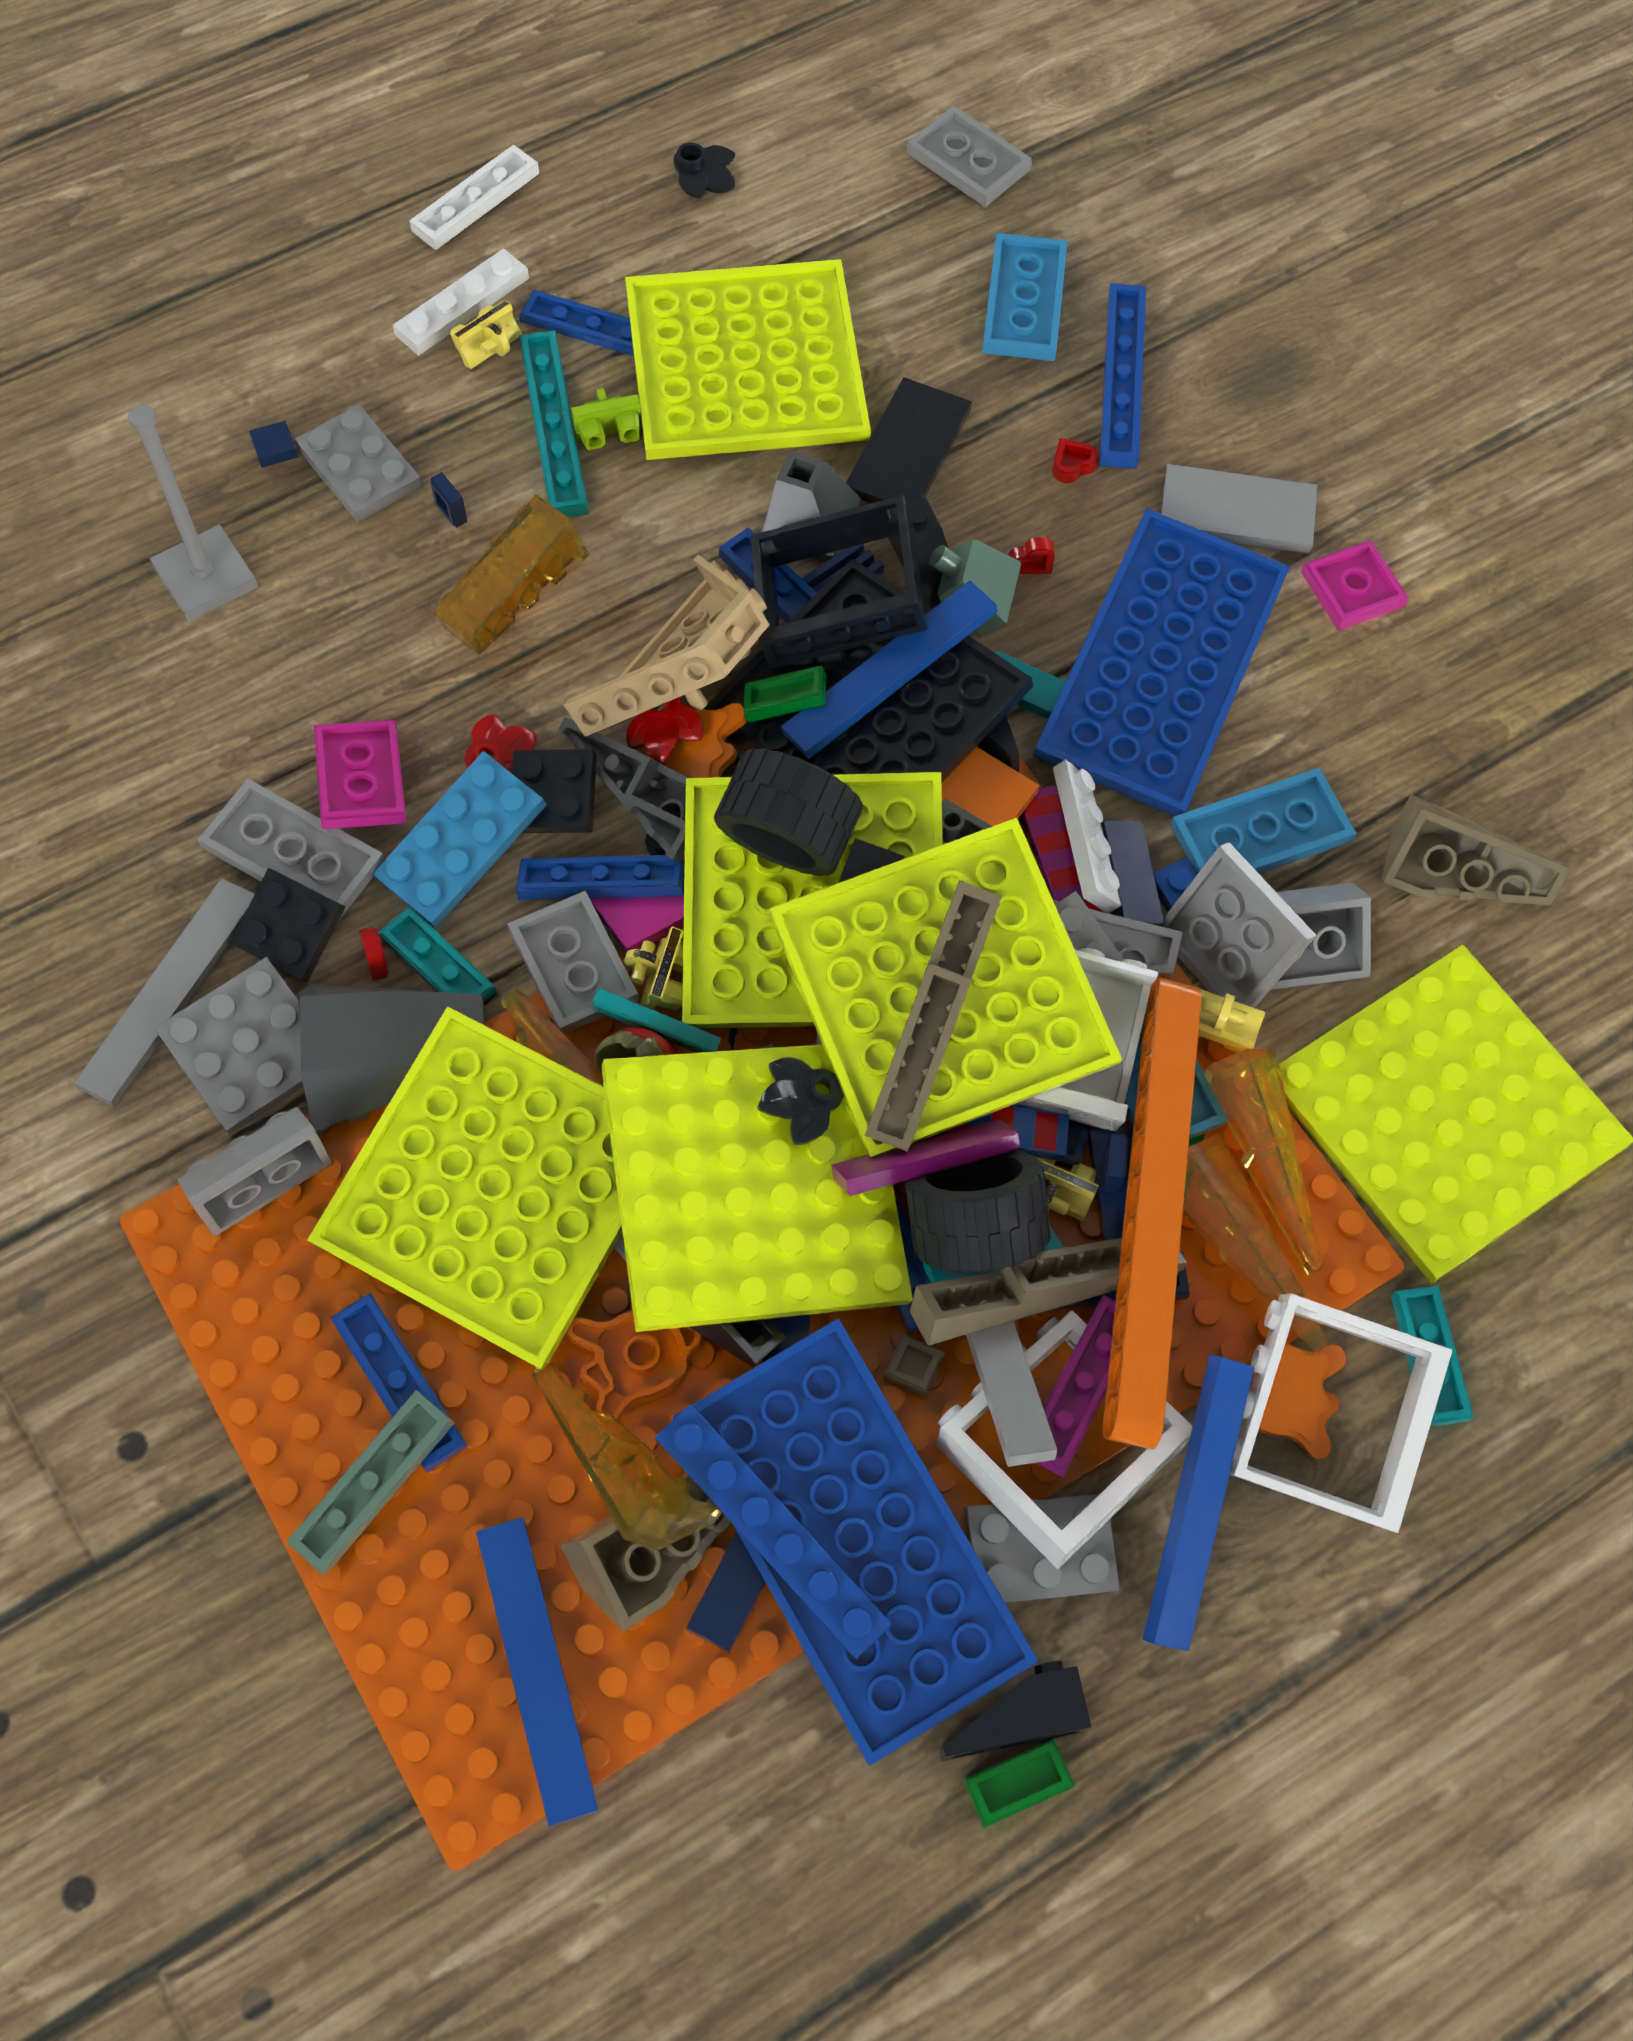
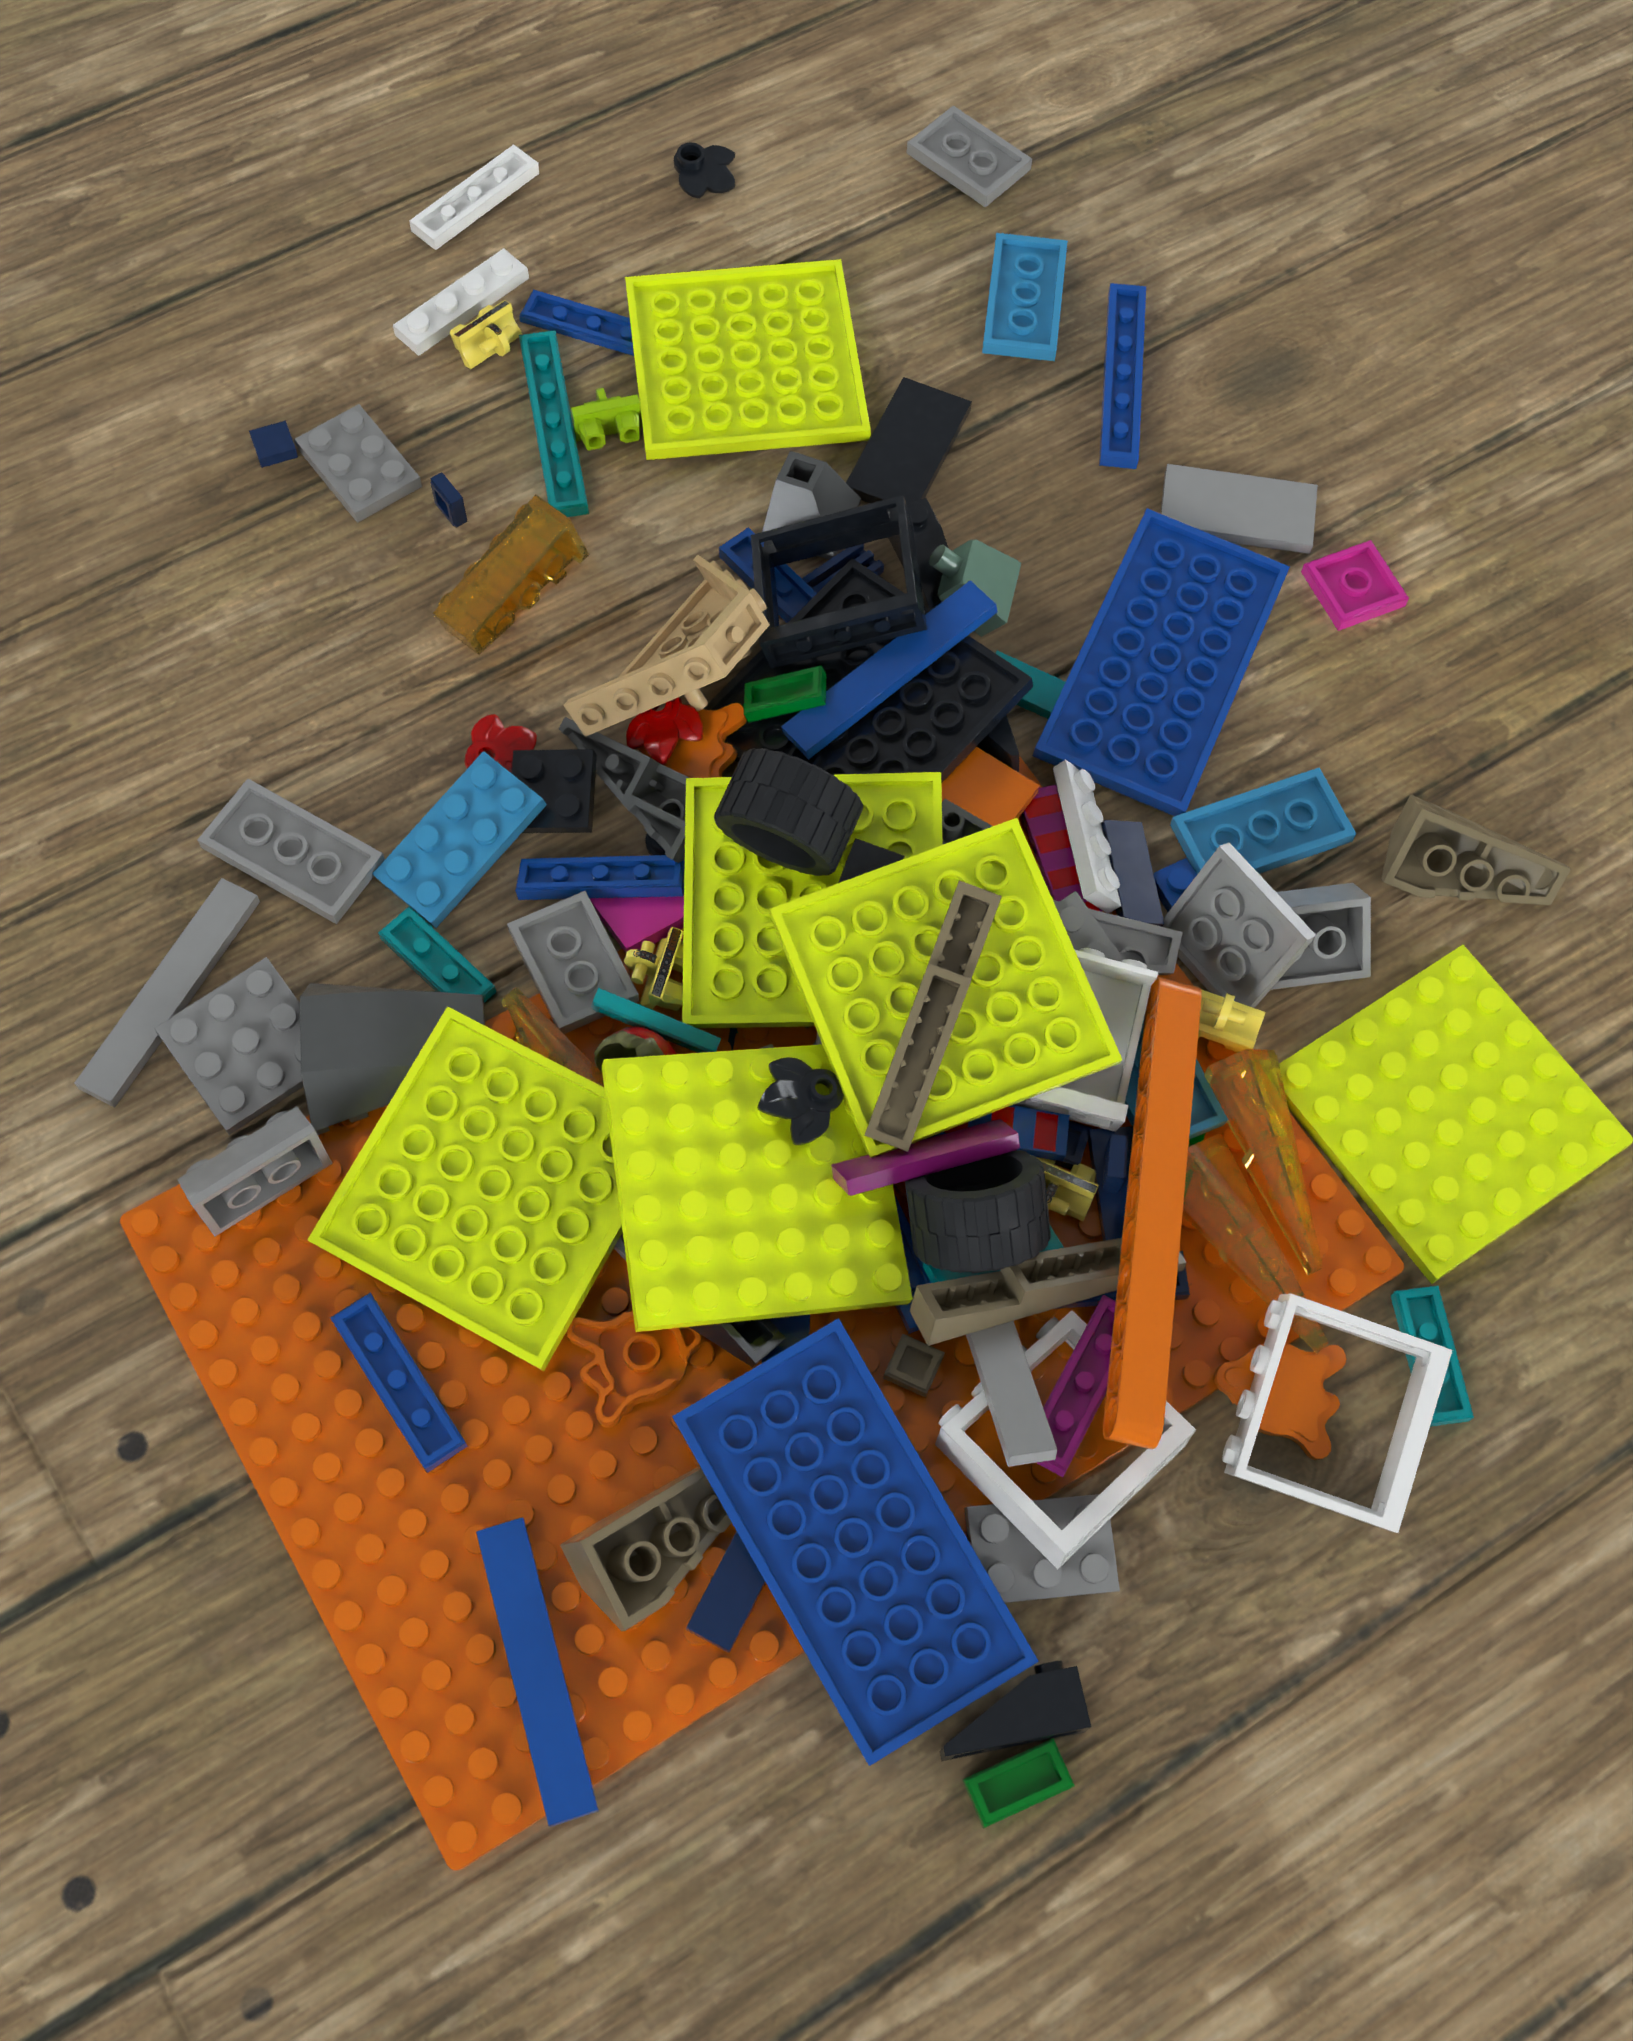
(204, 567): light grey tile -> none
(288, 924): black plate -> none
(359, 774): dark pink tile -> none
(370, 1482): sand green plate -> none
(374, 953): red tile -> none
(633, 1484): clear yellow wedge -> none
(773, 1531): blue plate -> none
(1035, 556): red tile -> none
(1073, 460): red tile -> none
(1198, 1503): blue tile -> none

